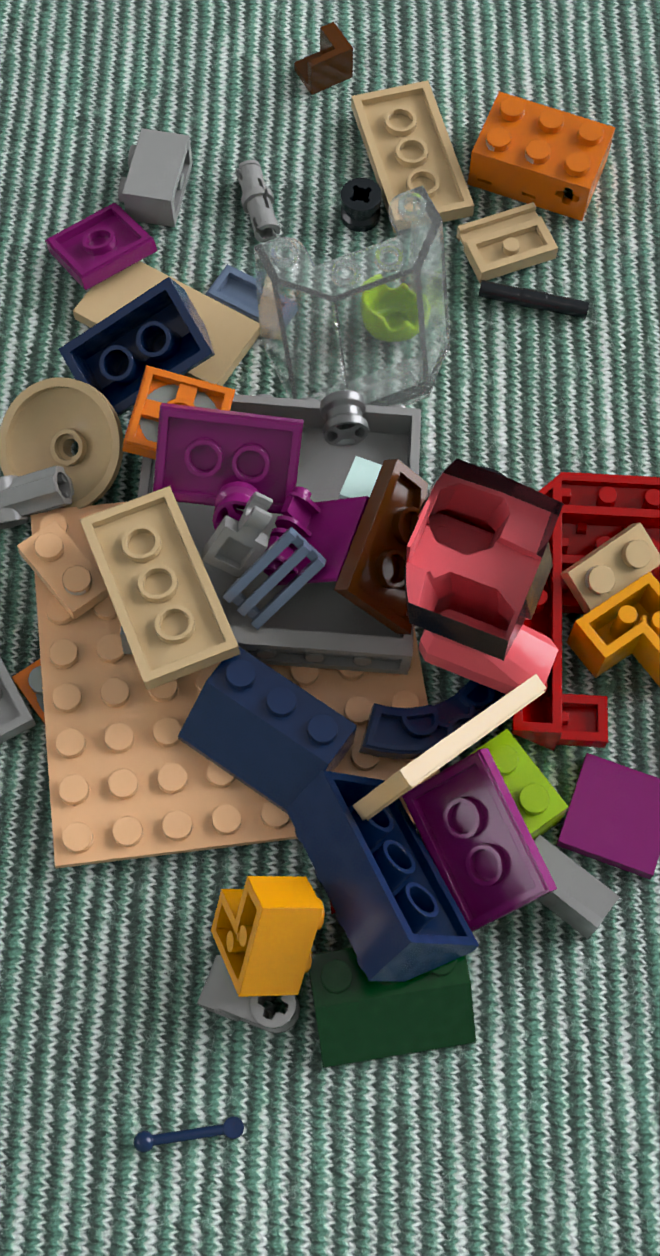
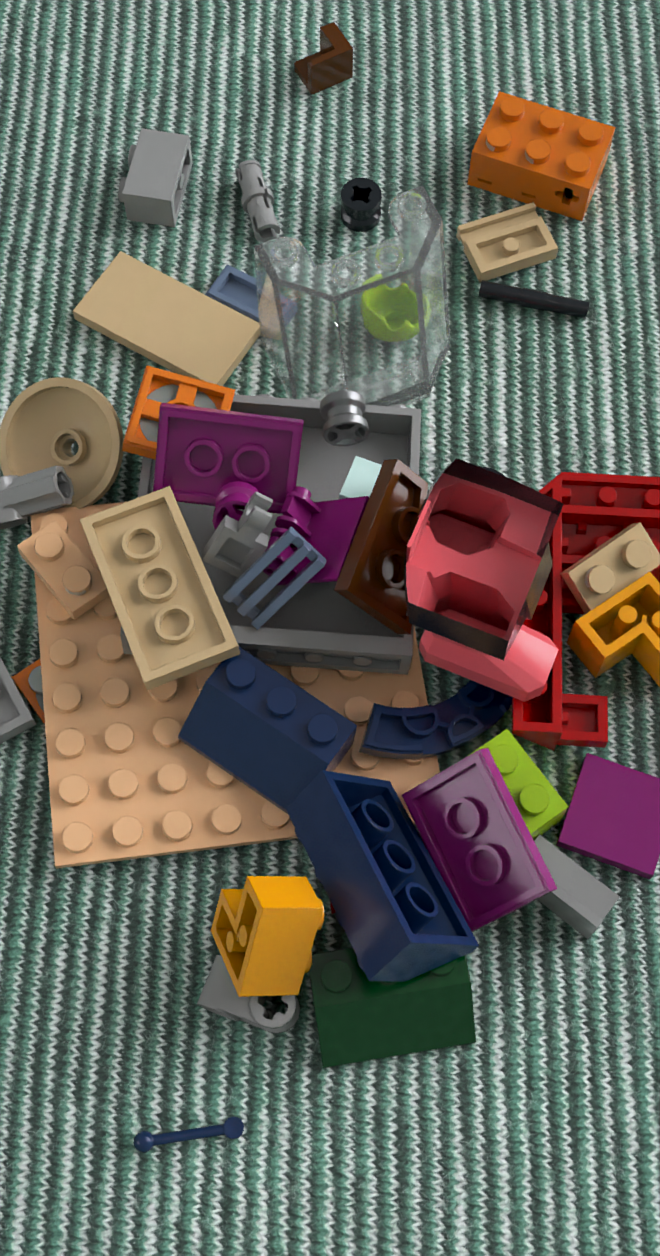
(101, 245): magenta tile -> none
(151, 330): dark blue slope -> none
(412, 147): tan plate -> none
(449, 748): tile -> none

